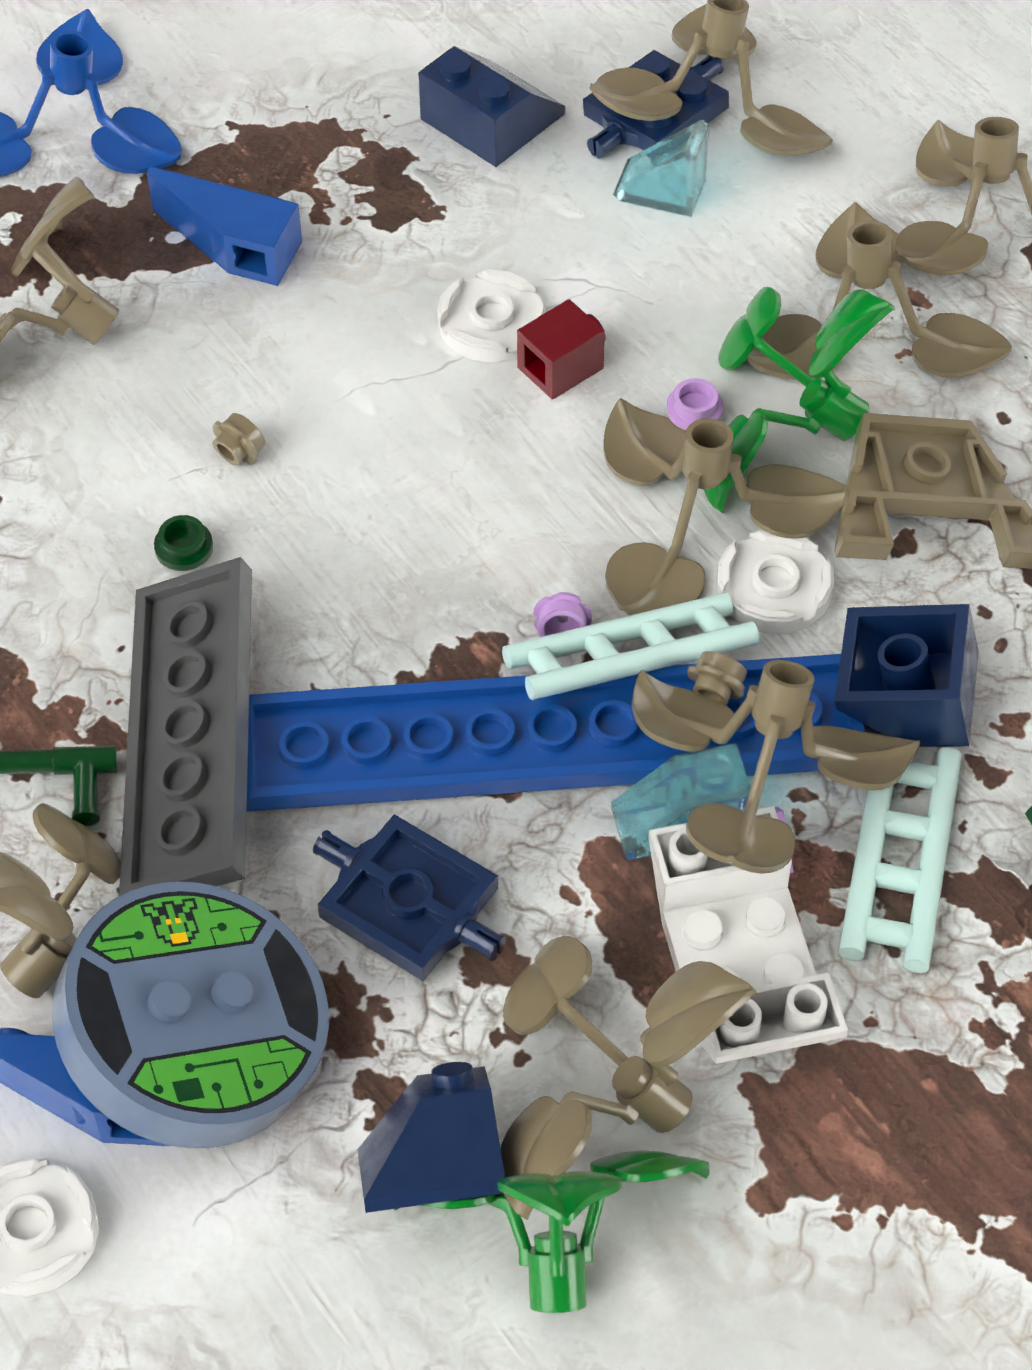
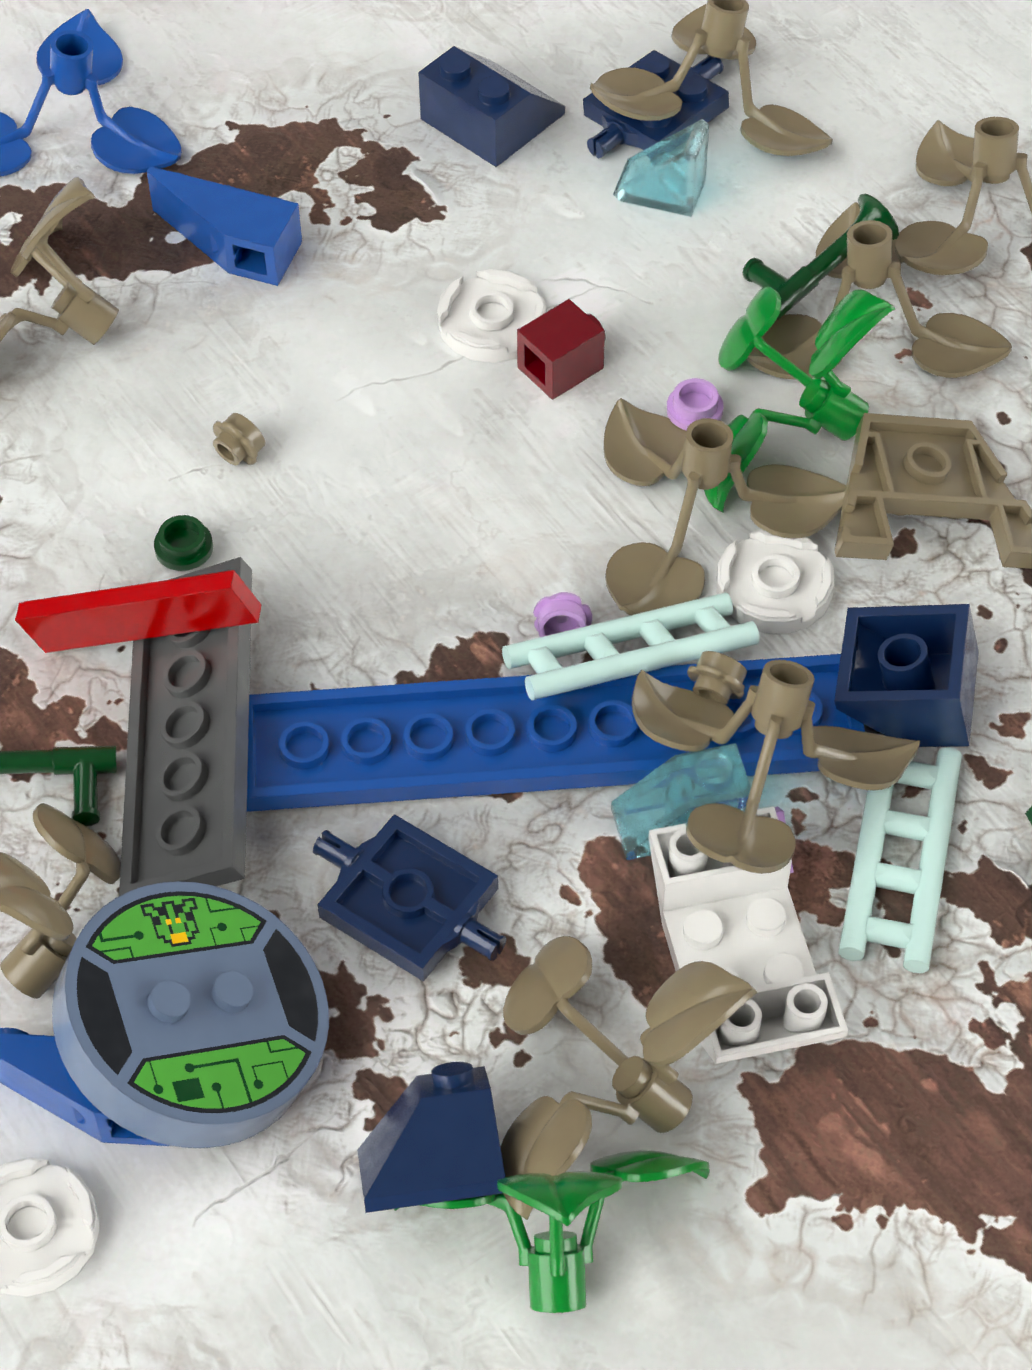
(139, 611): none -> red tile
(808, 277): none -> dark green piece

